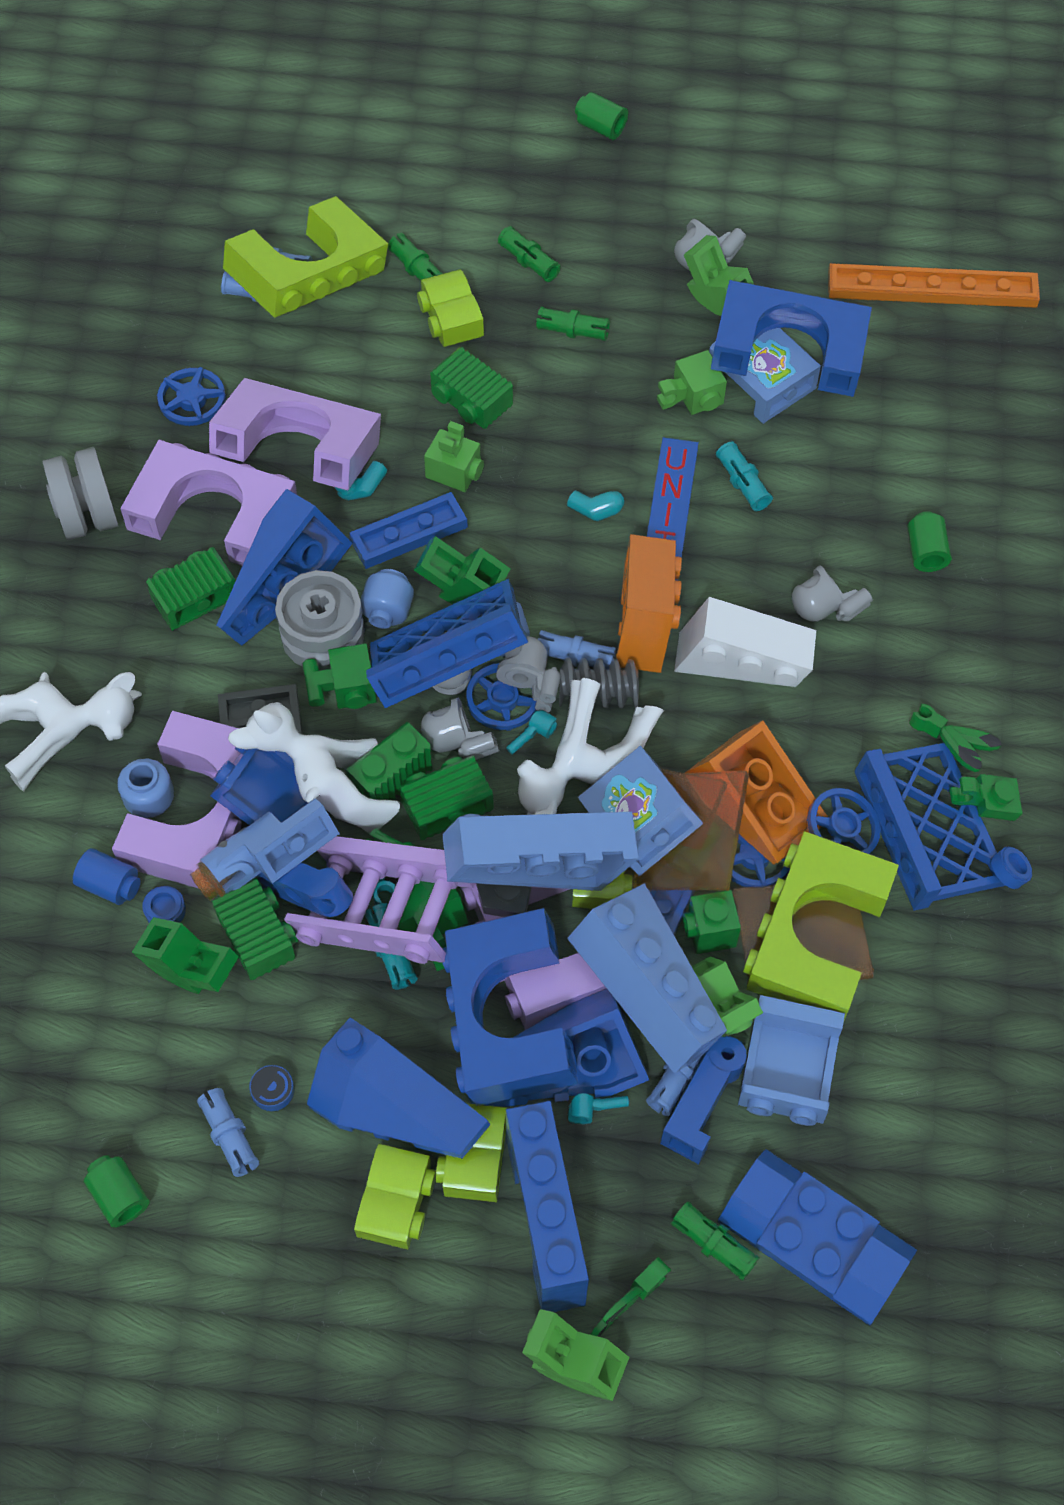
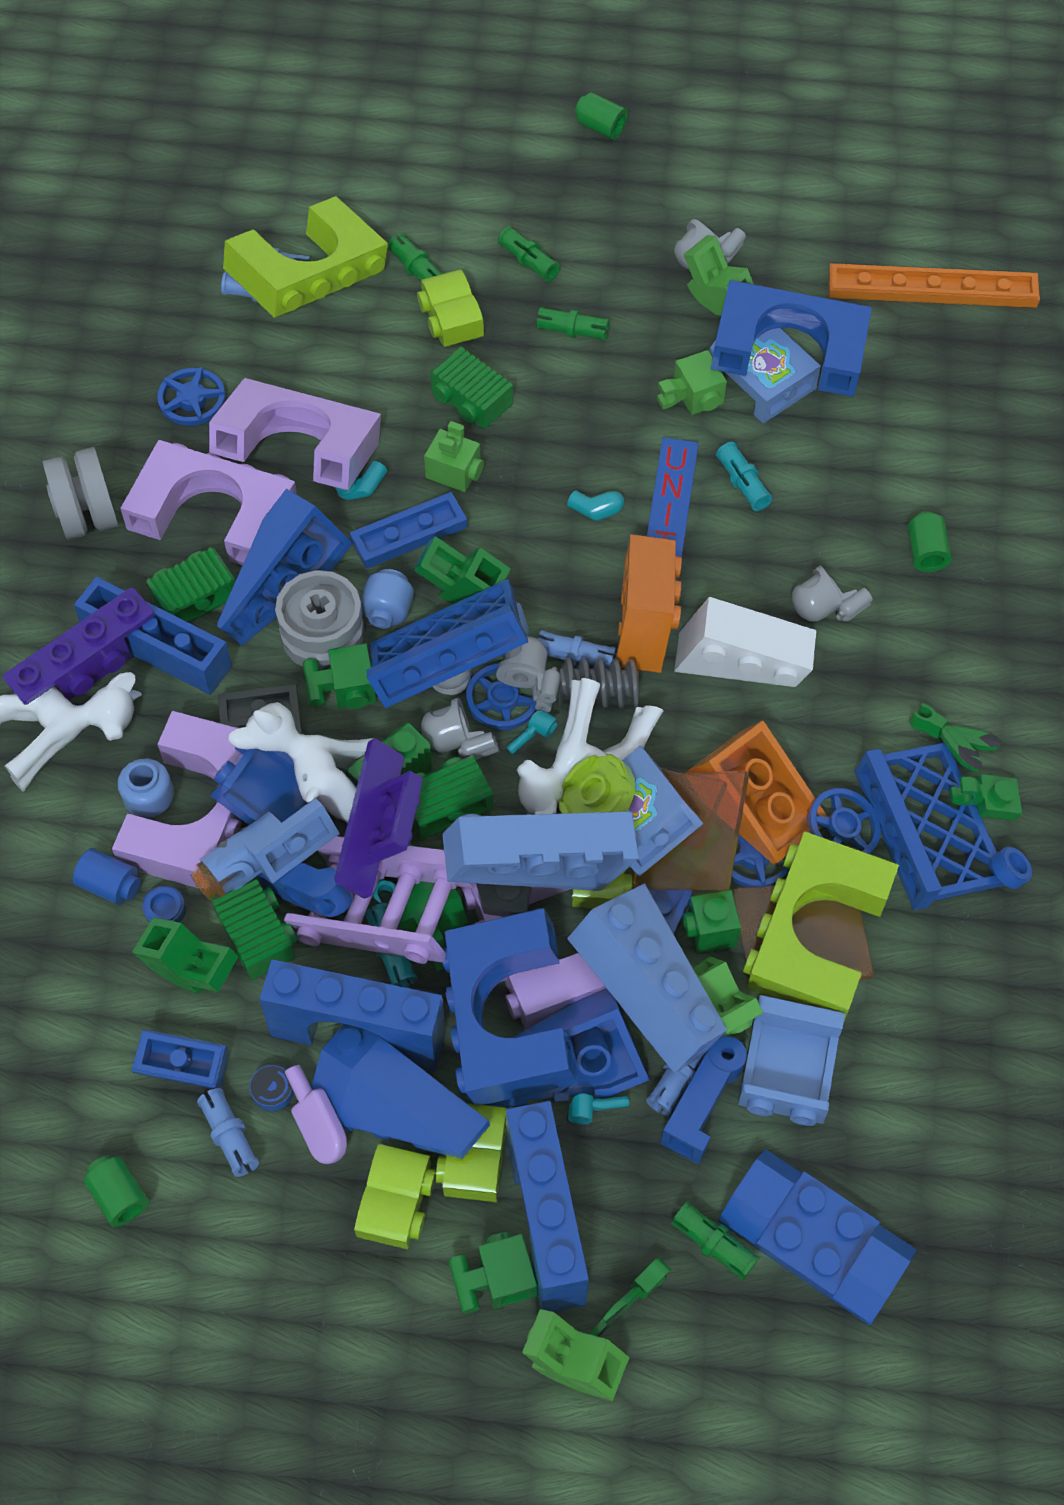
(82, 652): none -> dark purple bracket
(166, 641): none -> blue brick
(181, 1059): none -> blue brick
(302, 996): none -> blue arch
(316, 1119): none -> lavender piece
(378, 818): none -> dark purple bracket
(504, 1273): none -> green brick
(598, 786): none -> lime tile

